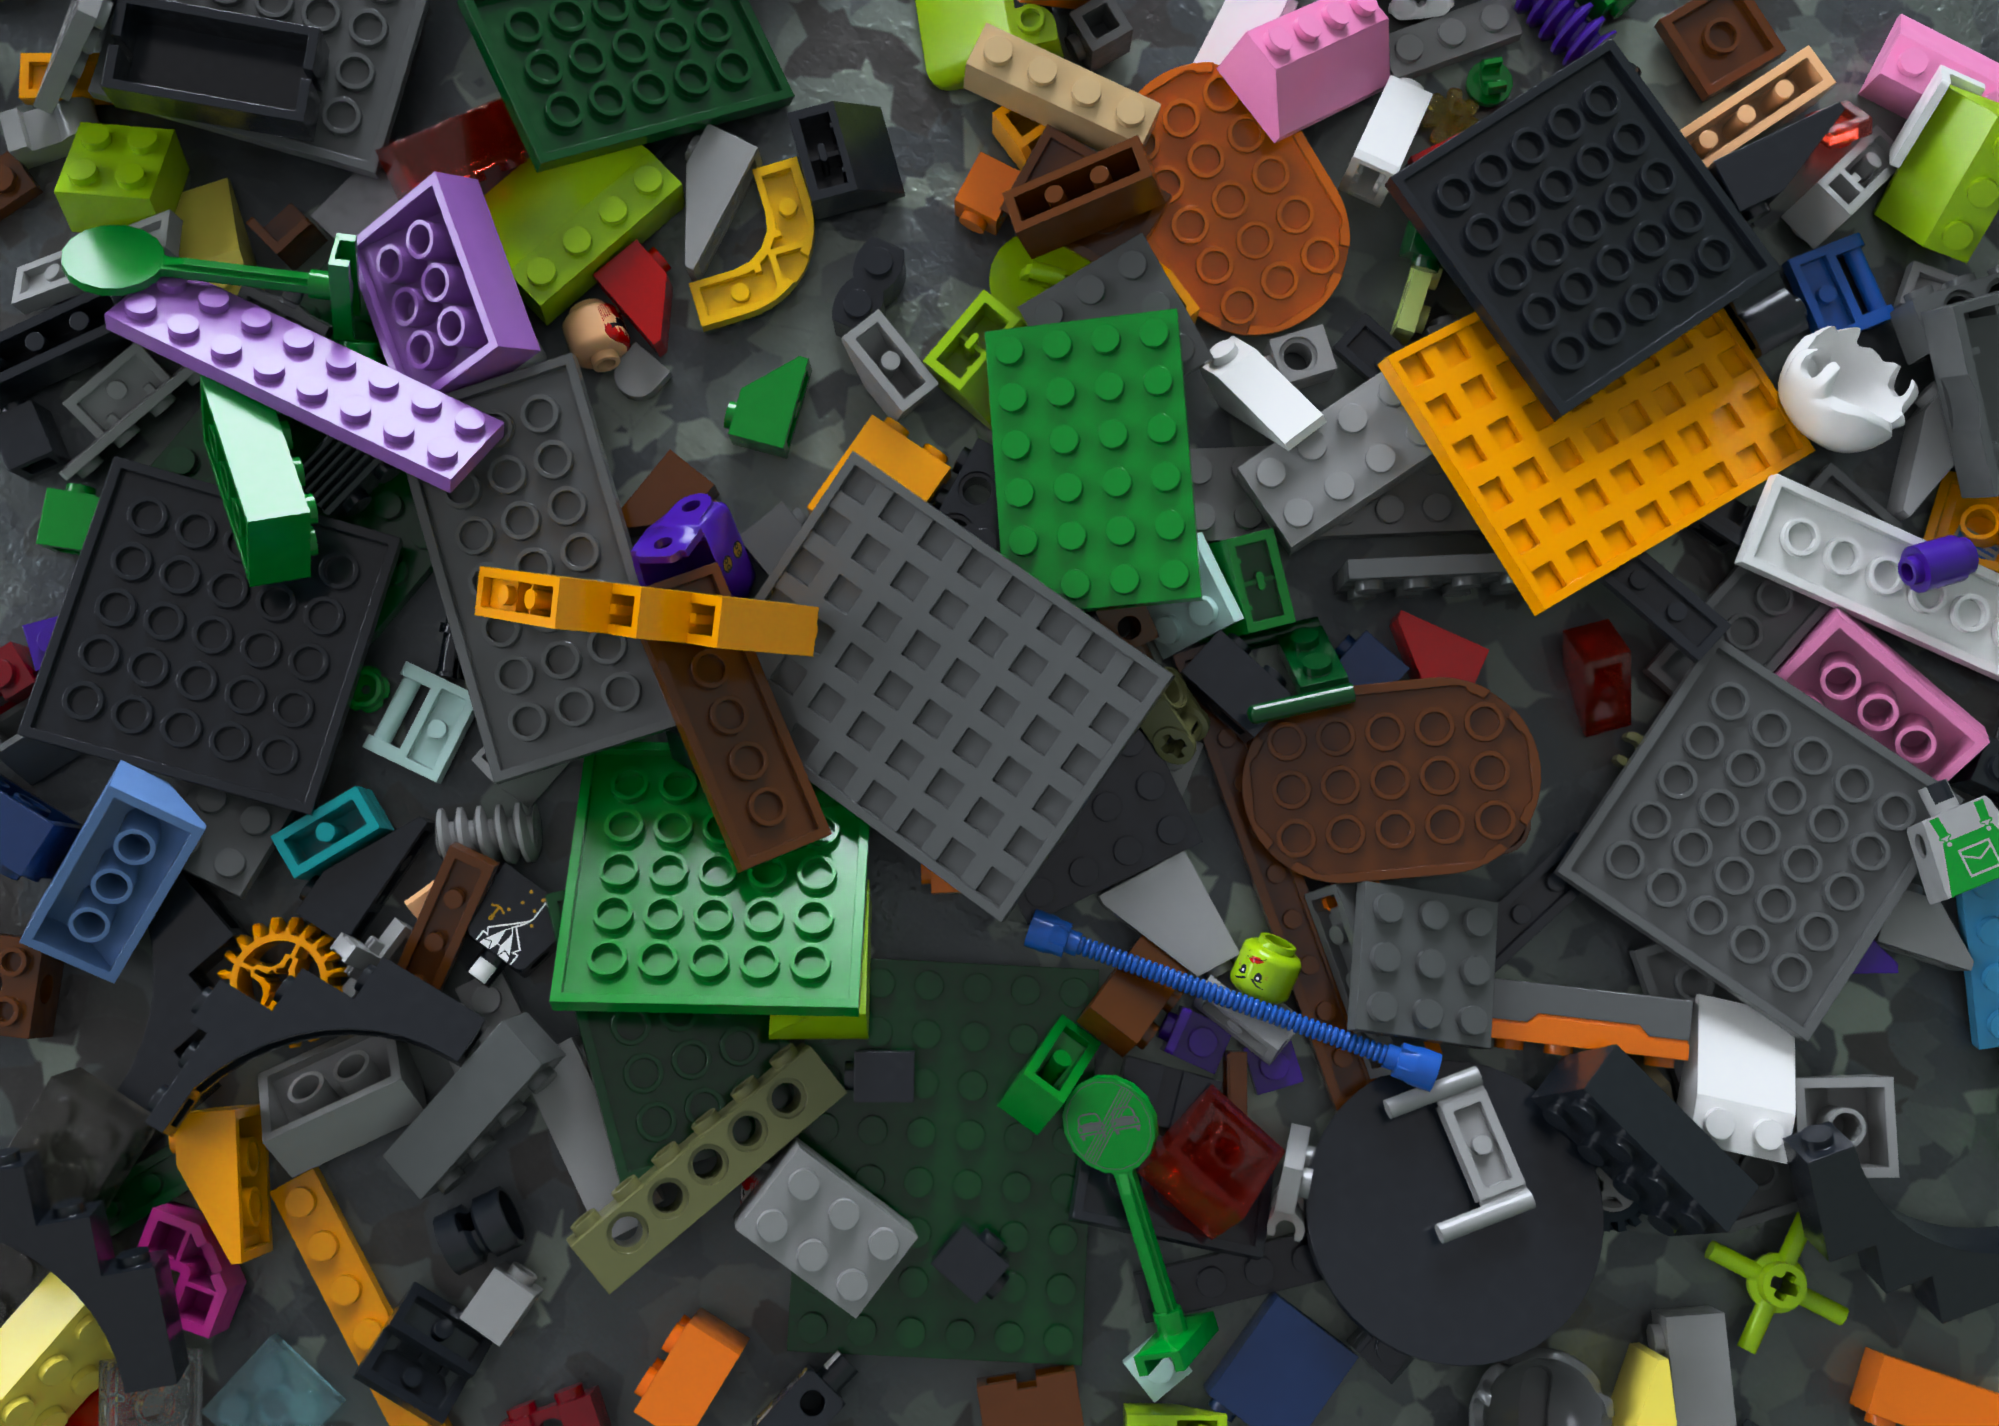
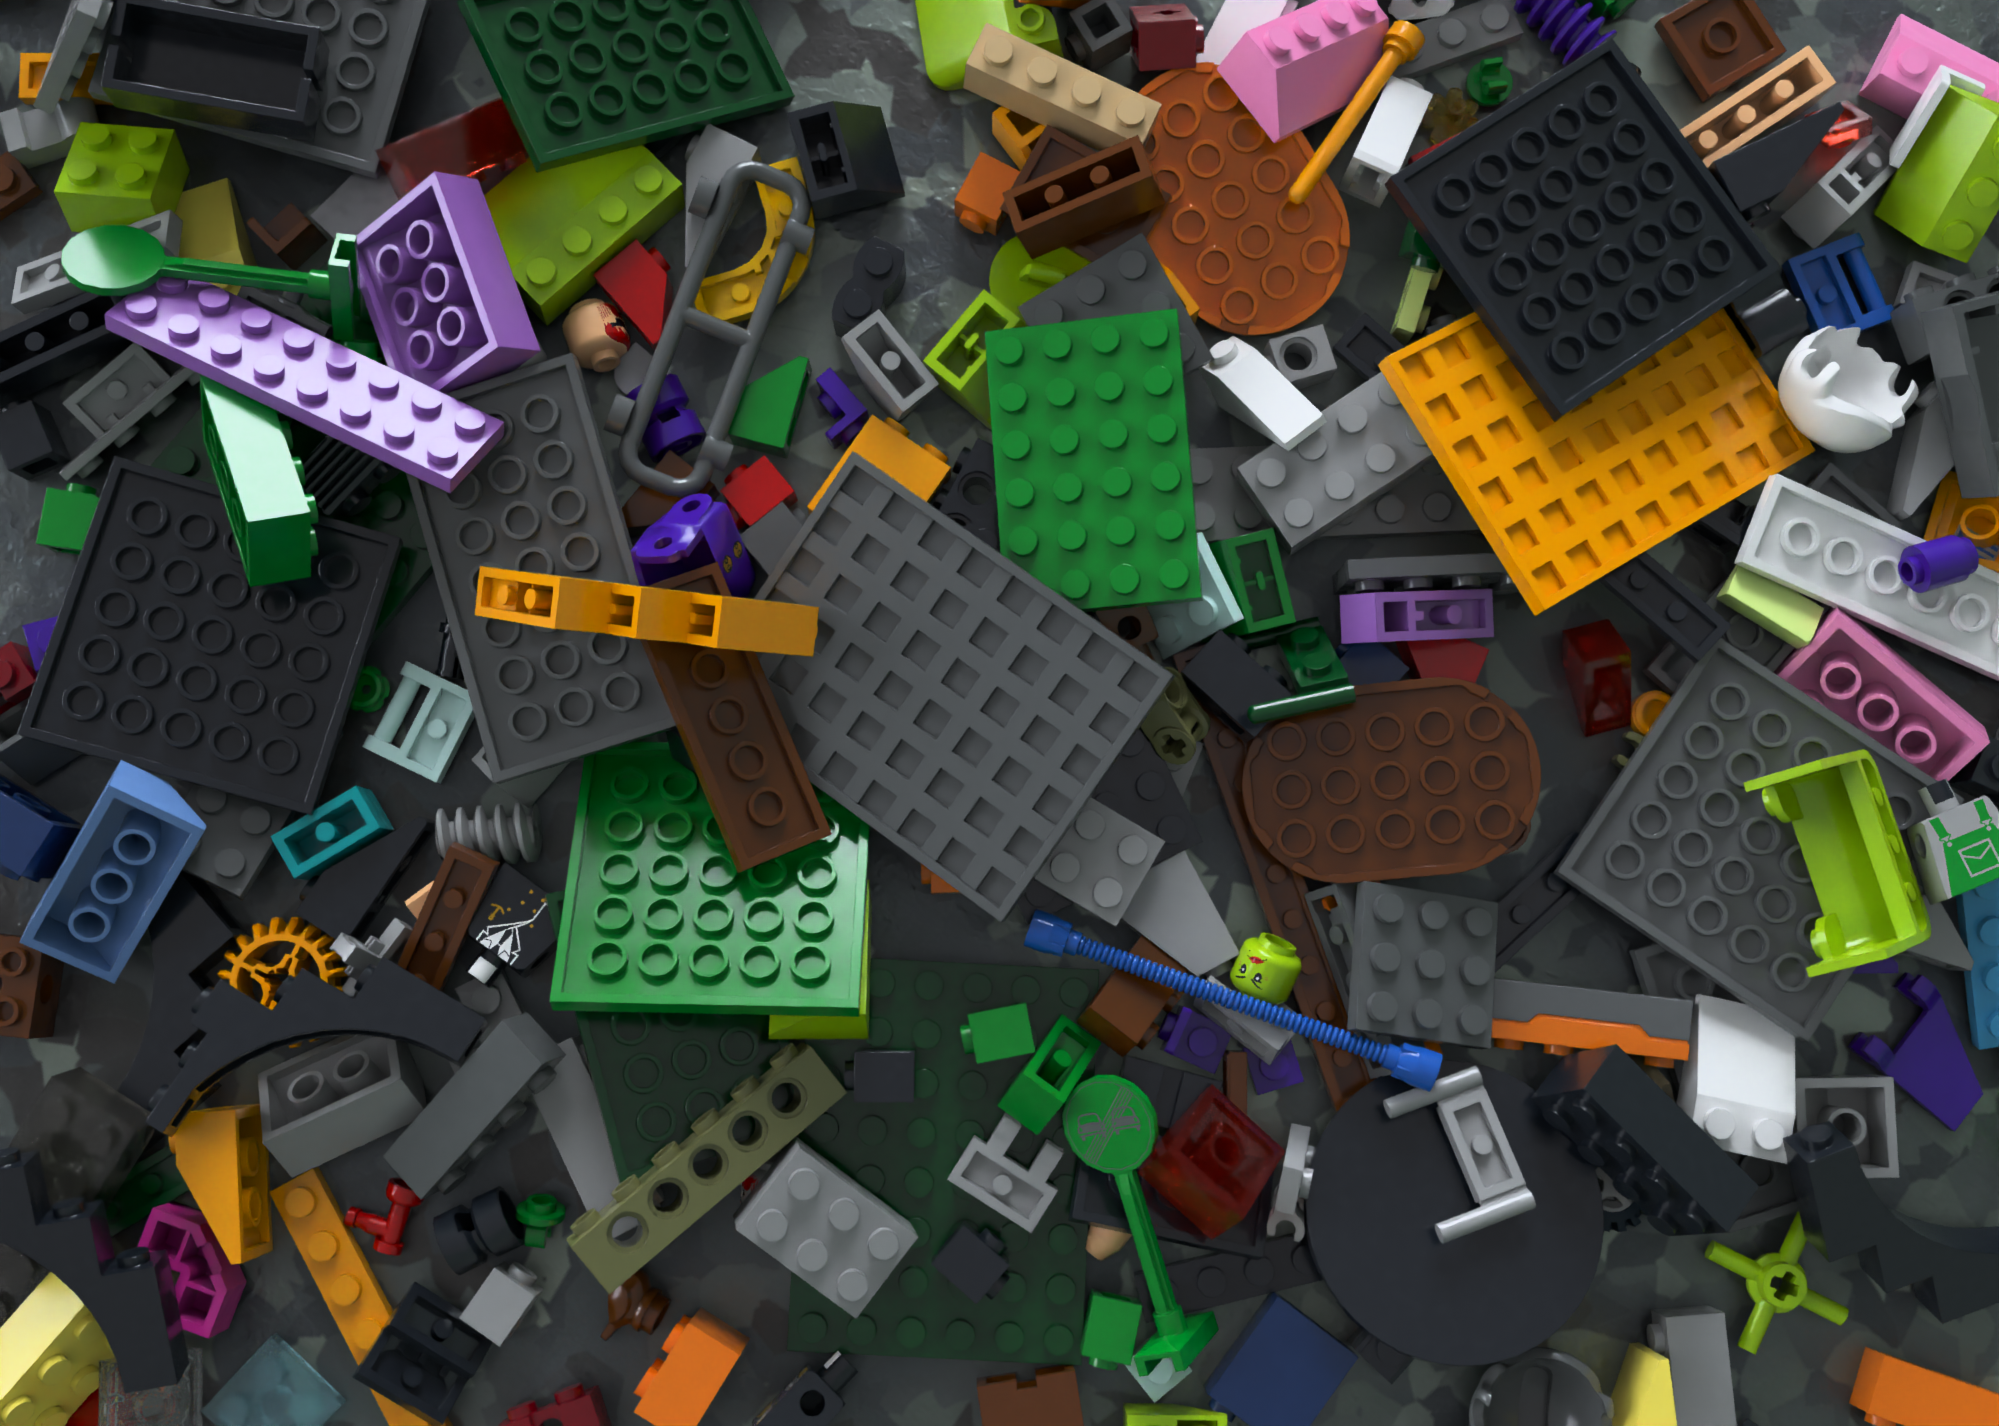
(389, 1229): none -> red piece
(540, 1214): none -> green plate
(630, 417): none -> dark grey bar
(636, 1305): none -> reddish brown animal
(670, 423): none -> dark purple wheel
(755, 492): none -> red brick
(838, 401): none -> dark purple bracket
(998, 1033): none -> green brick
(1003, 1182): none -> light grey plate
(1101, 861): none -> light grey plate
(1105, 1242): none -> light nougat hose
(1110, 1329): none -> green brick
(1165, 37): none -> dark red brick
(1400, 46): none -> light orange piece
(1416, 615): none -> medium lavender slope
(1646, 709): none -> light orange tile
(1771, 606): none -> yellowish green slope
(1852, 858): none -> lime windscreen
(1929, 1057): none -> dark purple flag

